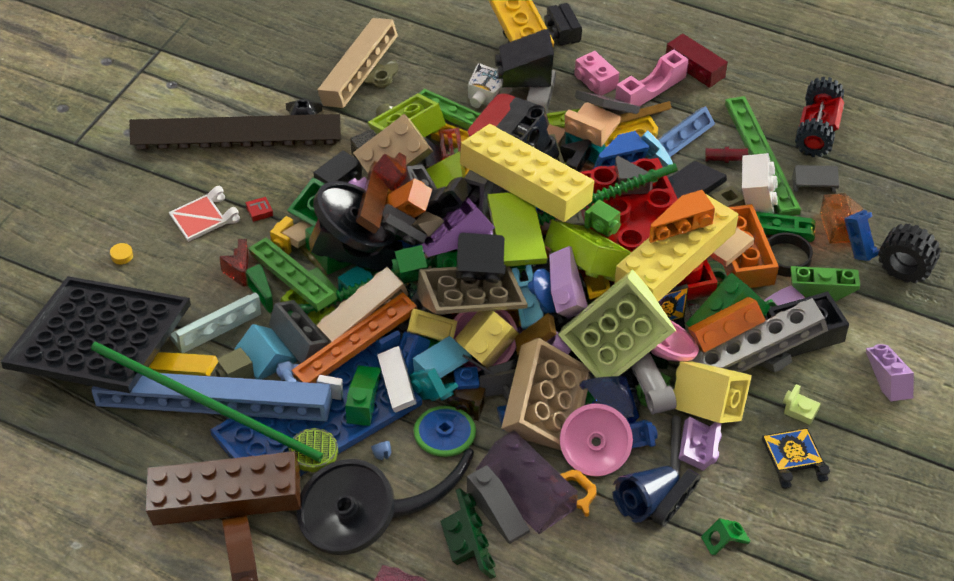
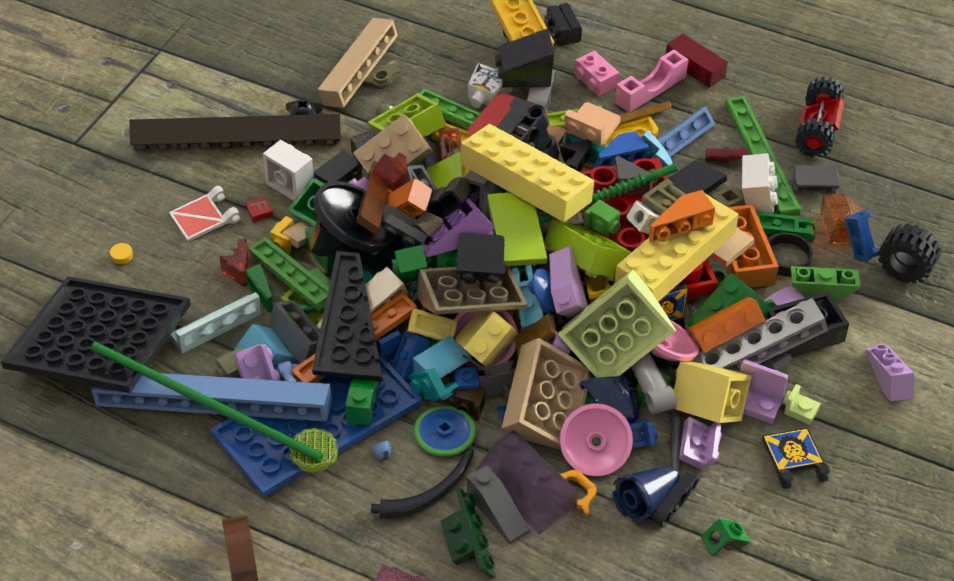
(184, 364): yellow tile -> none
(223, 488): reddish brown brick -> none
(256, 363): none -> lavender bracket
(287, 169): none -> white brick
(335, 384): white tile -> none
(346, 507): black dish -> none
(347, 334): none -> black wing
(396, 379): white tile -> none
(607, 102): dark grey tile -> none
(642, 217): none -> white leg
(662, 196): none -> olive plate
(764, 392): none -> lavender bracket

